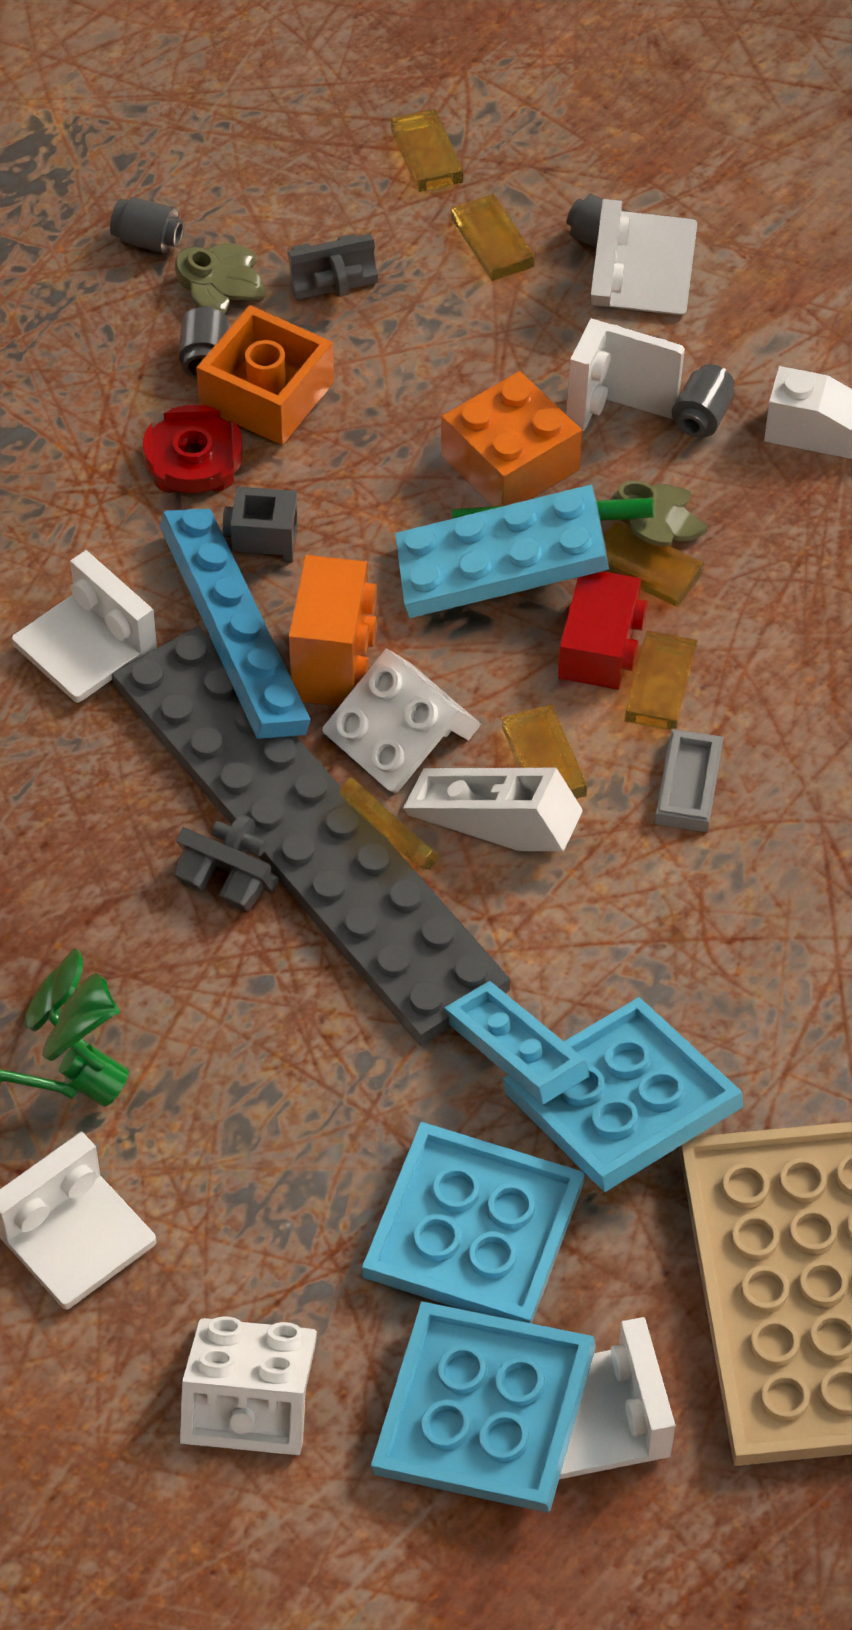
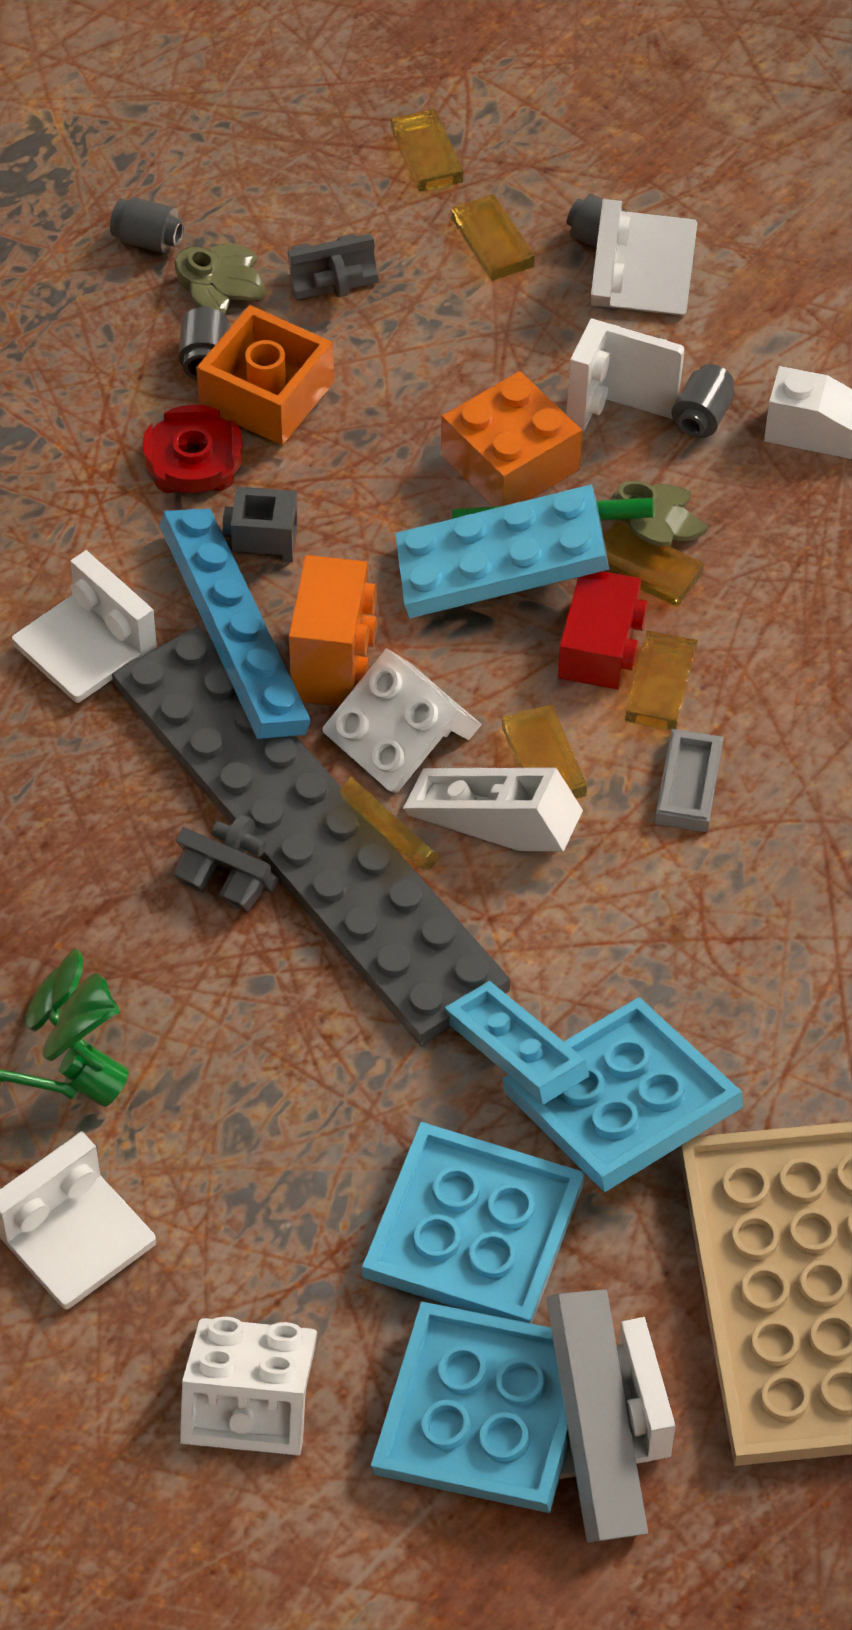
(597, 1415): none -> light grey tile

